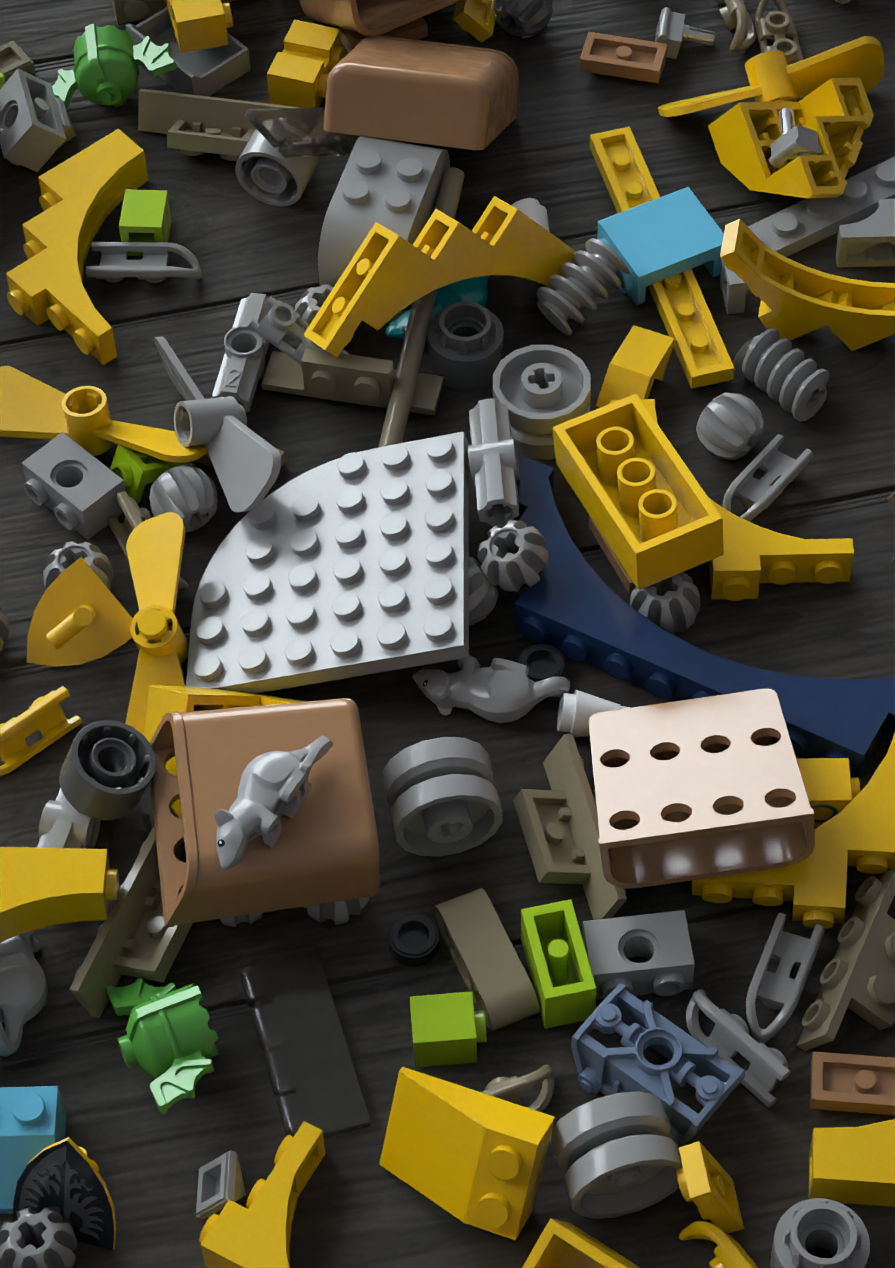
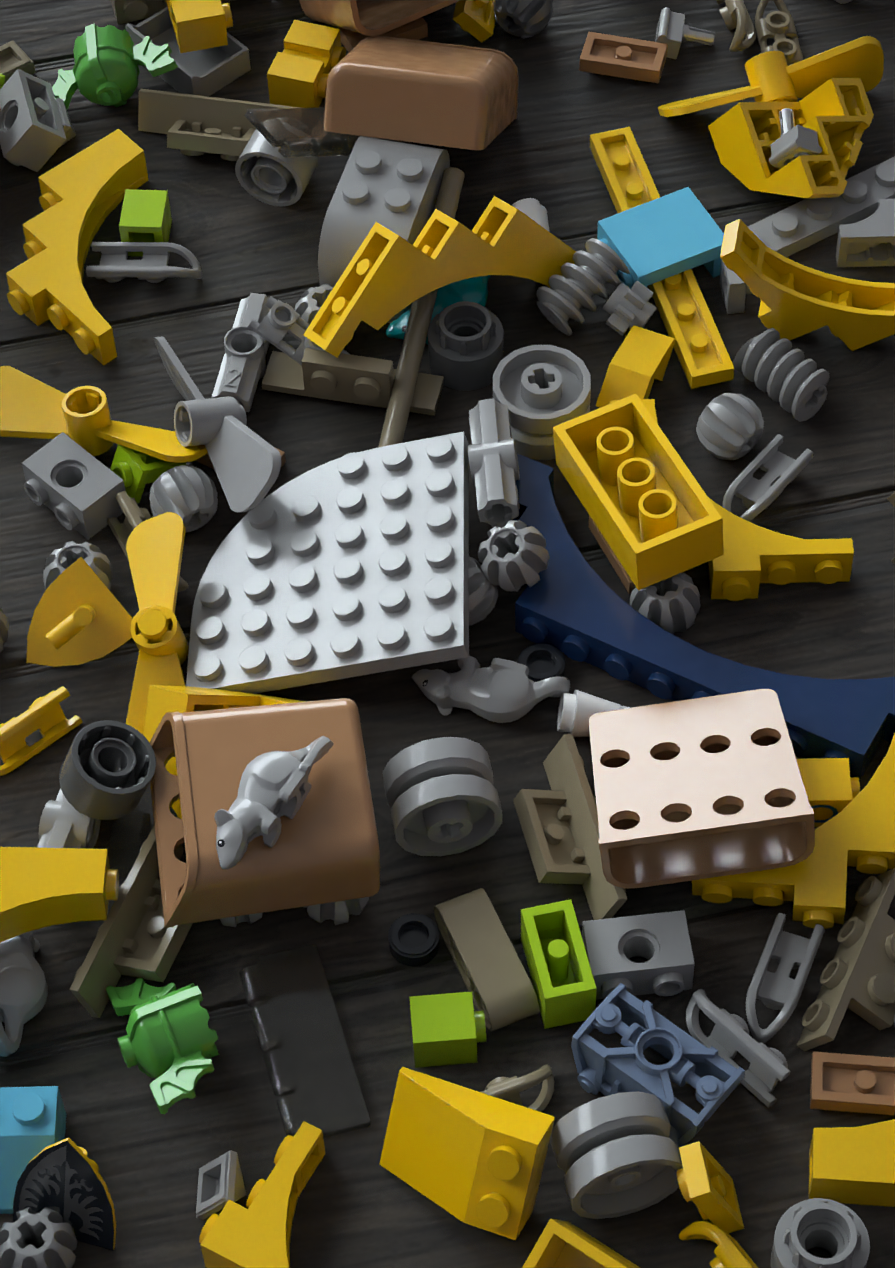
(629, 307): none -> light grey gear

